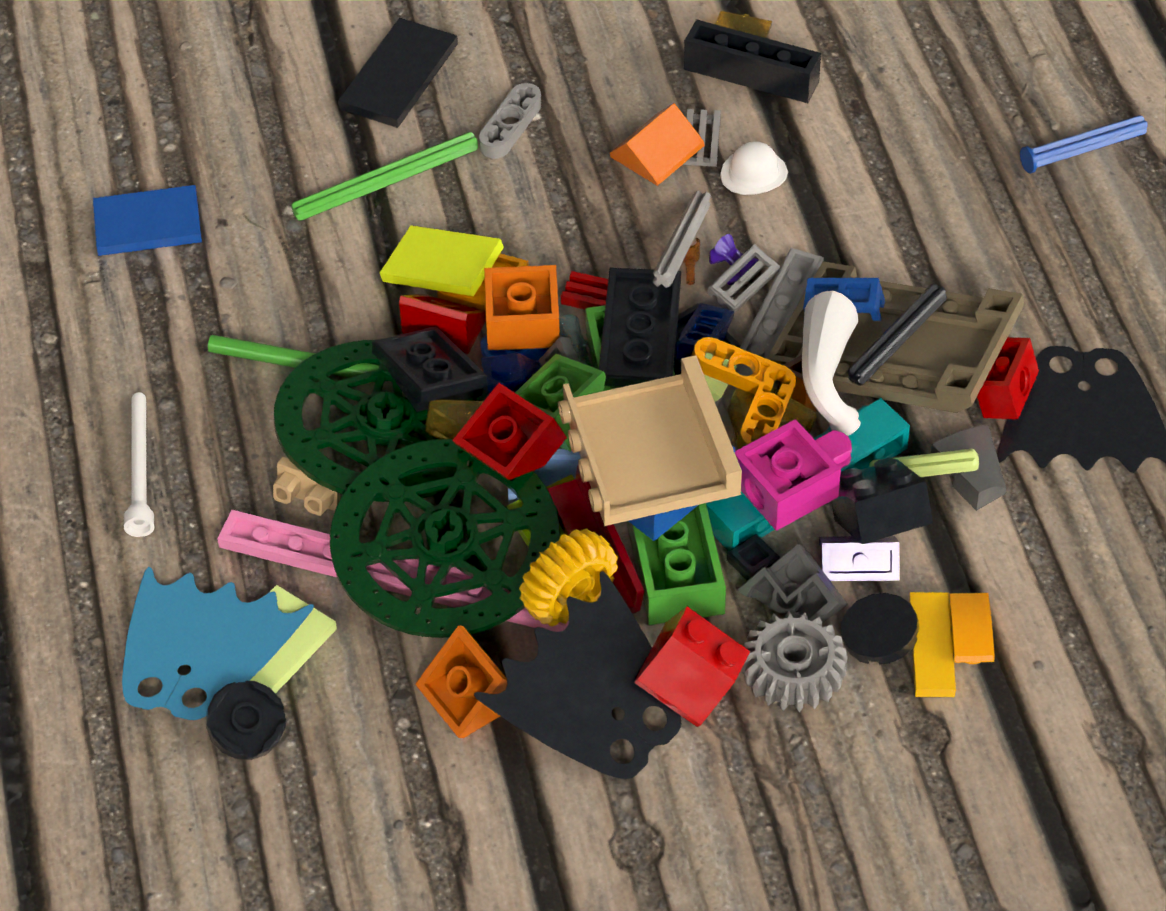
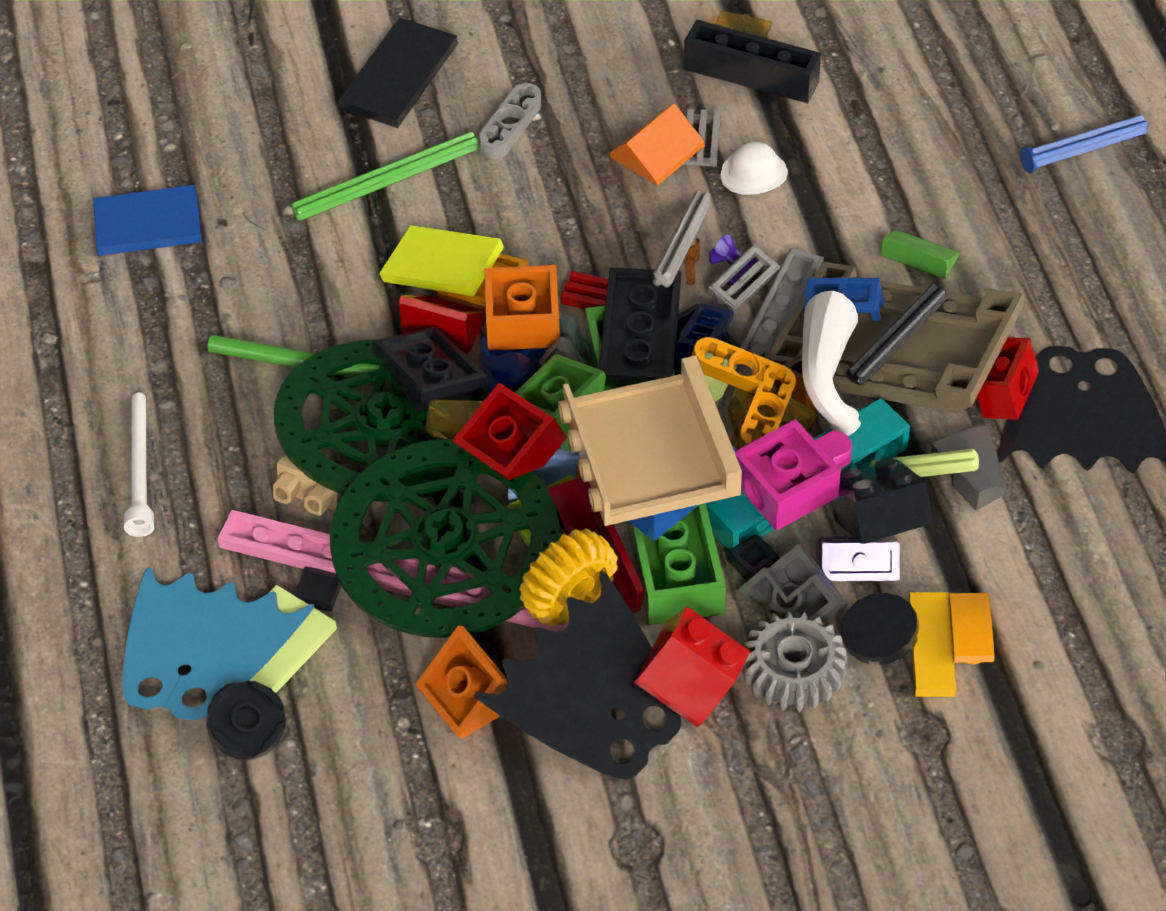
(318, 588): none -> black tile
(918, 253): none -> bright green slope

